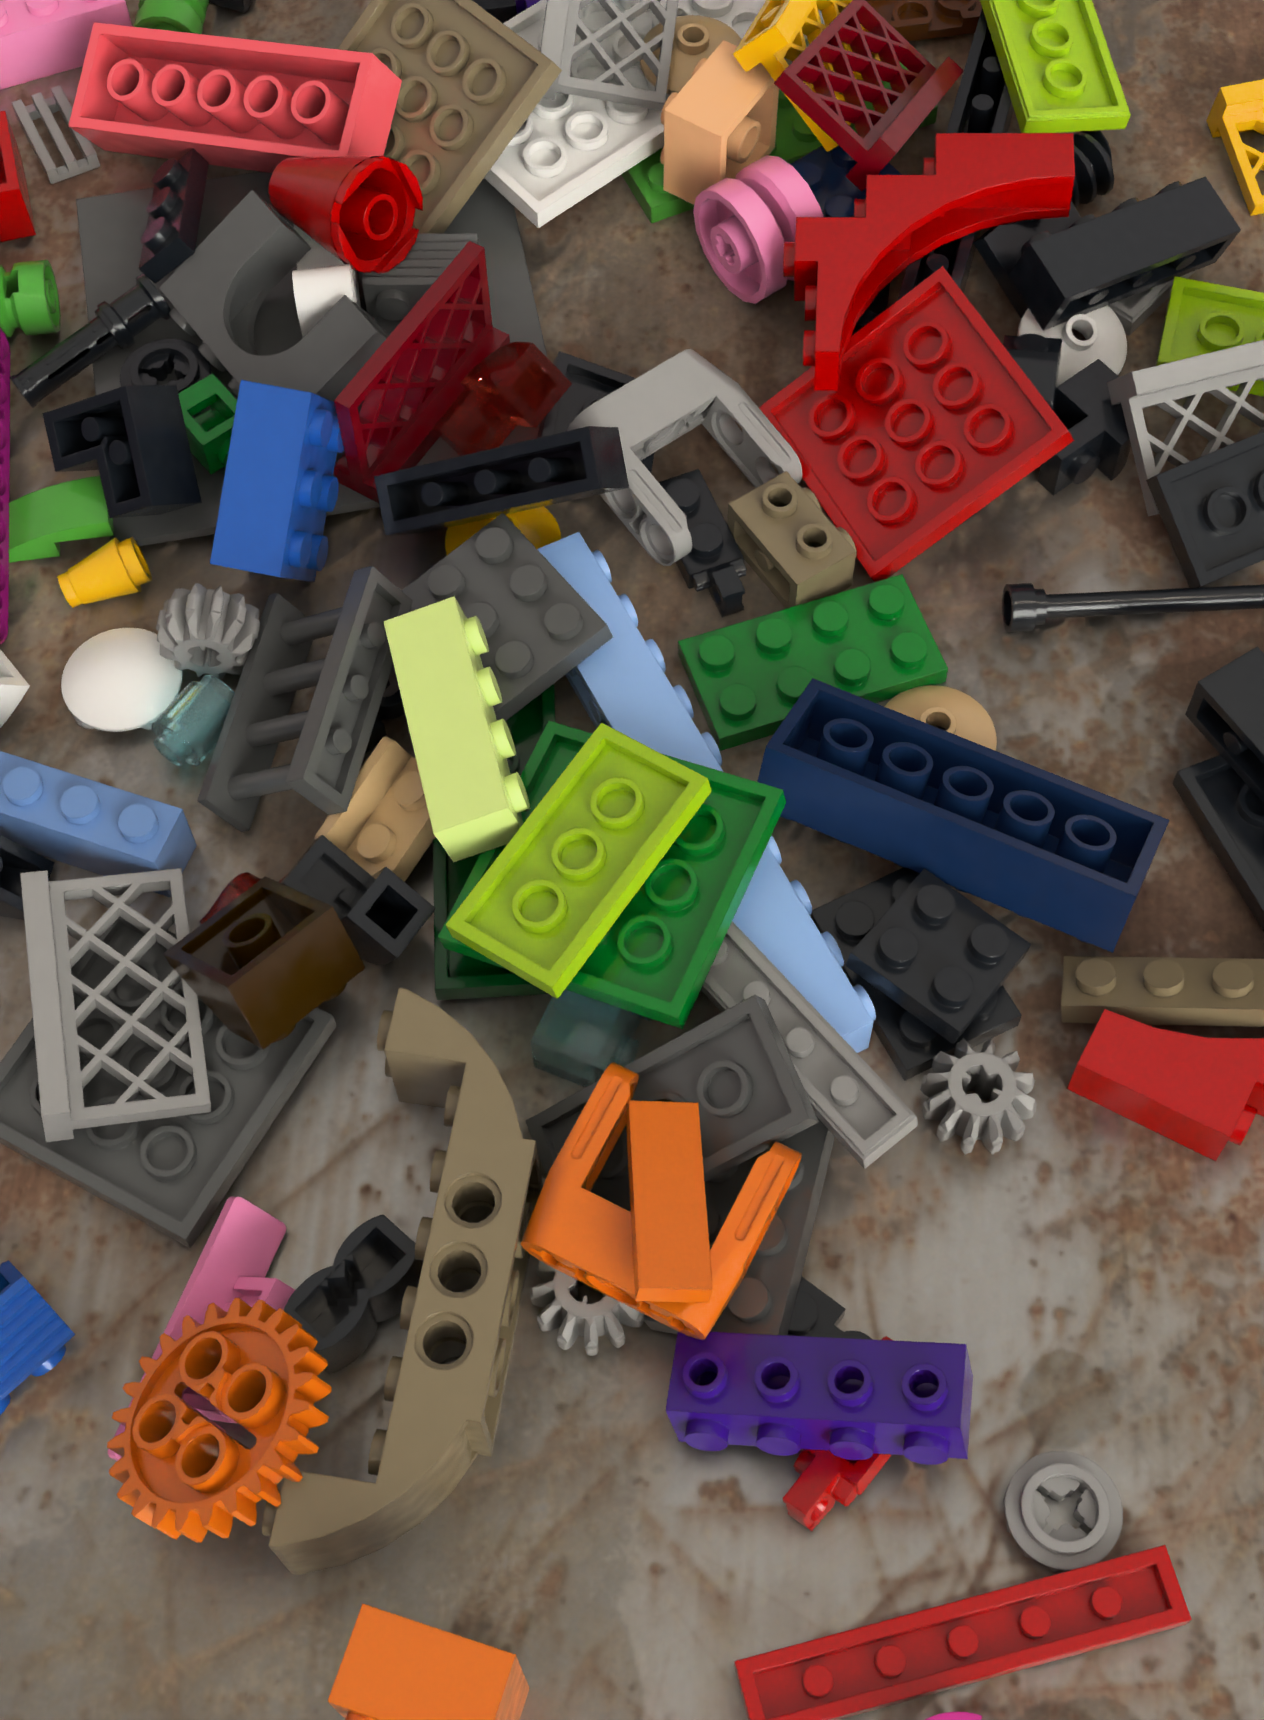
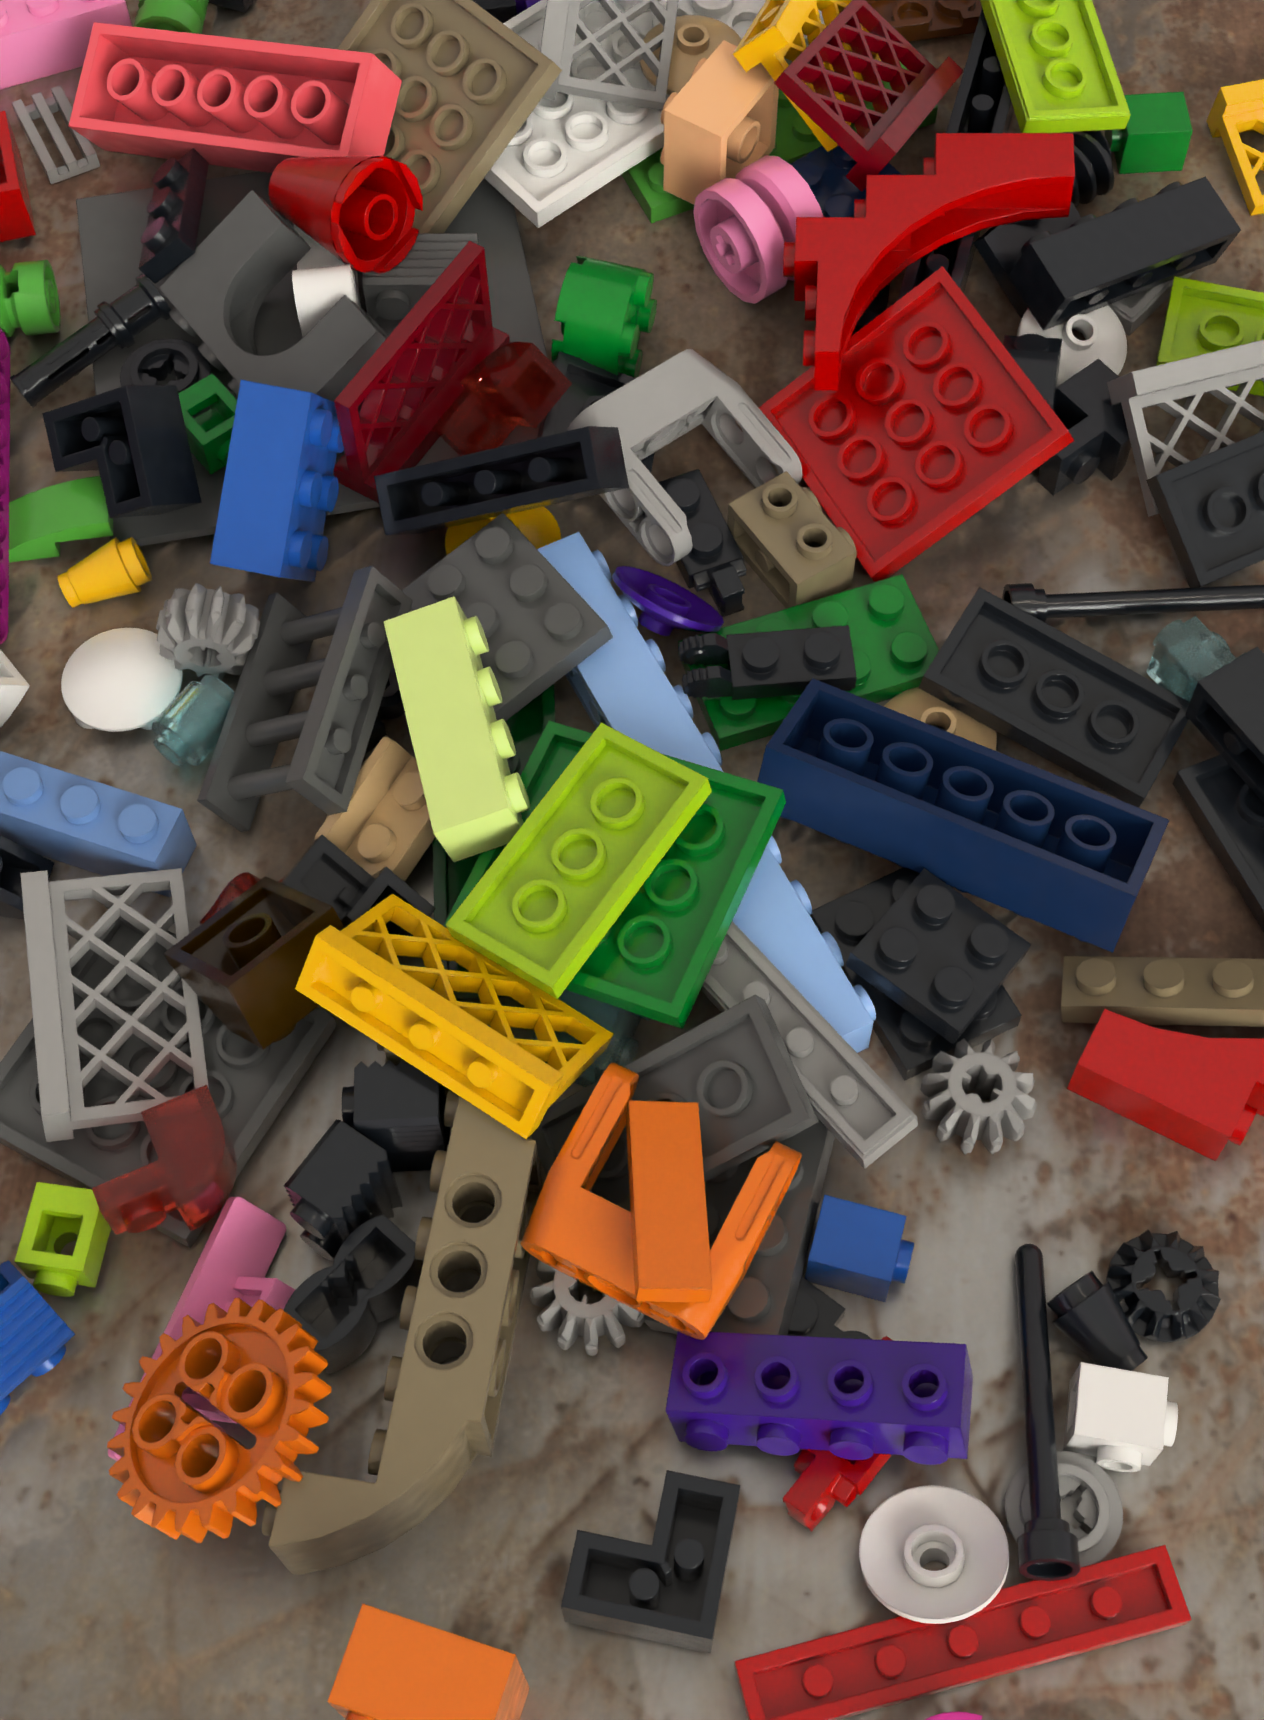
(53, 1220): none -> lime brick
(192, 1170): none -> clear red brick
(340, 1188): none -> black brick
(398, 1112): none -> black brick
(445, 1035): none -> yellow fence
(603, 314): none -> green brick
(664, 1588): none -> black brick
(665, 603): none -> dark purple dish
(768, 662): none -> black hinge
(858, 1249): none -> blue brick
(927, 1527): none -> white dish
(1046, 1547): none -> black piece
(1057, 697): none -> black plate
(1096, 1323): none -> black cone
(1119, 1416): none -> white brick
(1149, 1310): none -> black gear
(1154, 135): none -> green brick
(1186, 655): none -> clear light blue brick

